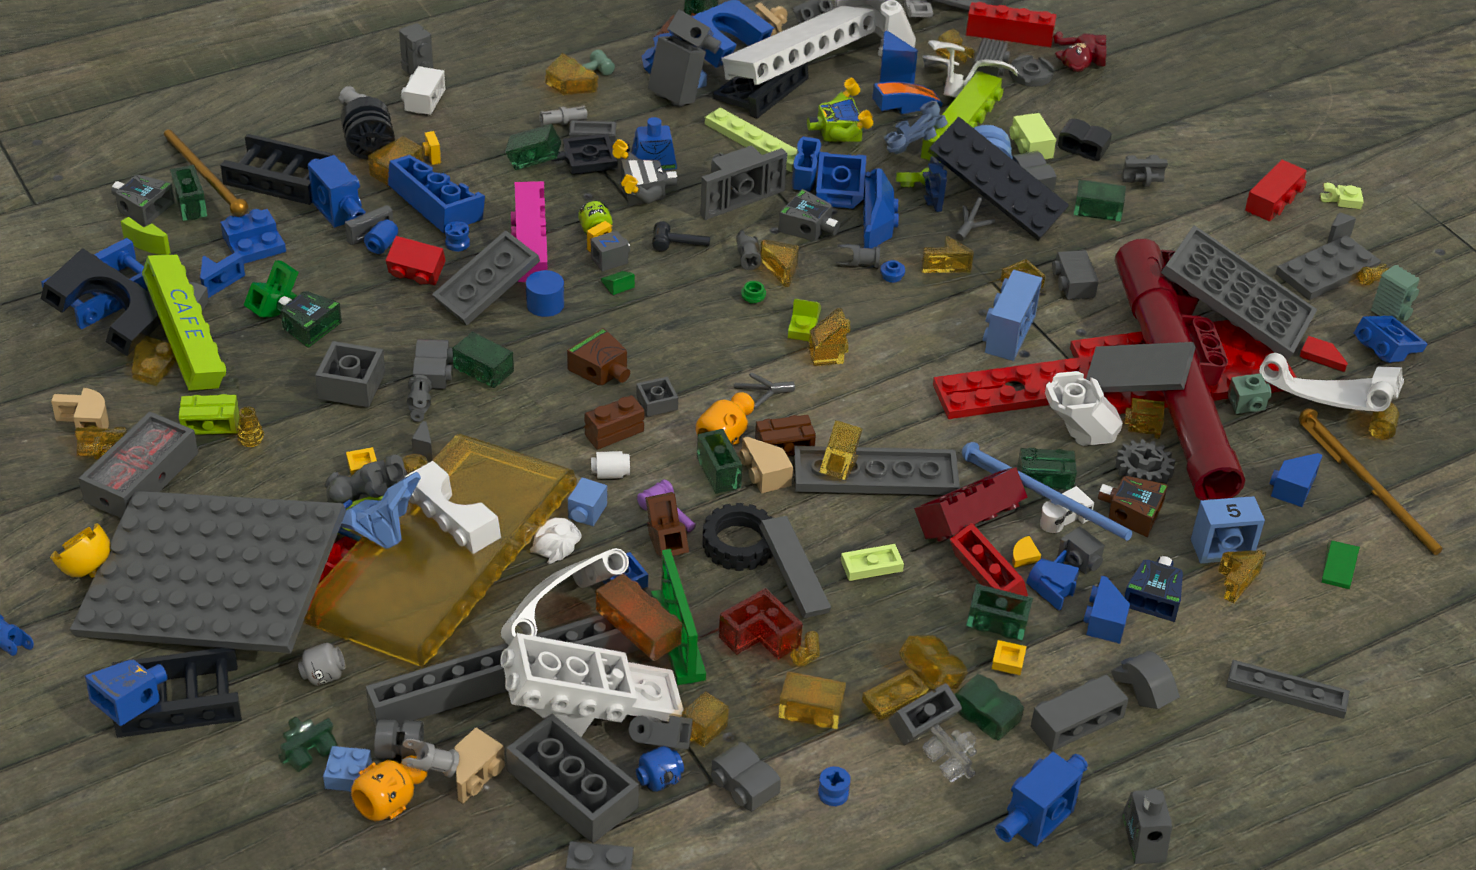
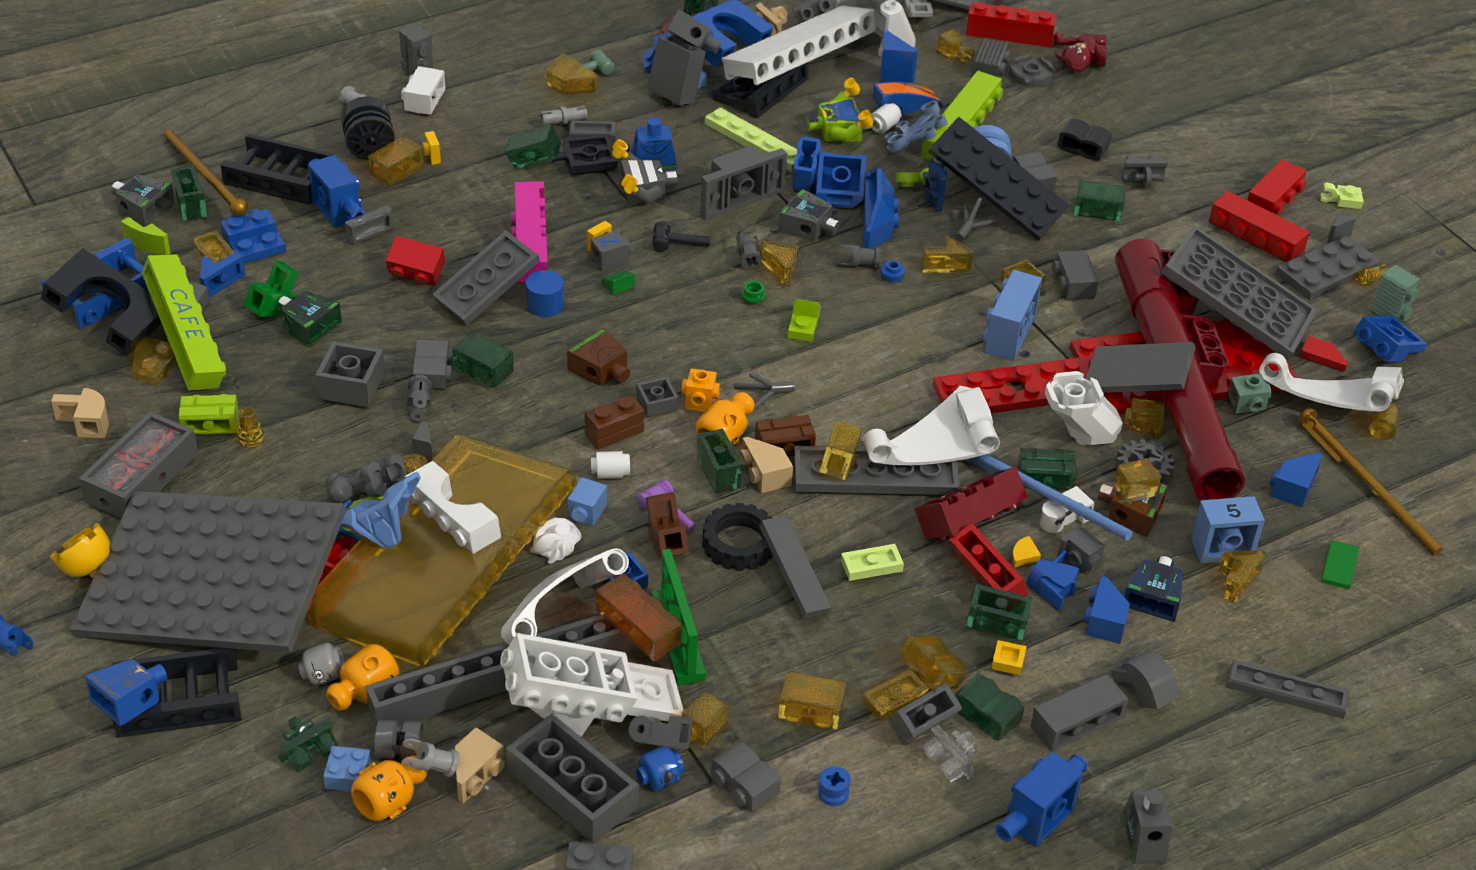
(97, 441): clear yellow hips -> none
(213, 246): none -> clear yellow plate
(358, 458): yellow plate -> none
(364, 668): none -> light orange piece
(381, 236): blue brick -> none
(434, 193): blue wedge -> none
(457, 236): blue wheel -> none
(593, 214): lime head -> none
(701, 385): none -> light orange brick
(760, 620): clear red brick -> none
(809, 652): clear yellow arm -> none
(829, 339): clear yellow slope -> none
(885, 118): none -> white brick
(951, 432): none -> white panel
(955, 82): white plant -> none
(1032, 135): yellowish green brick -> none
(1136, 480): none -> clear yellow brick
(1258, 227): none -> red brick

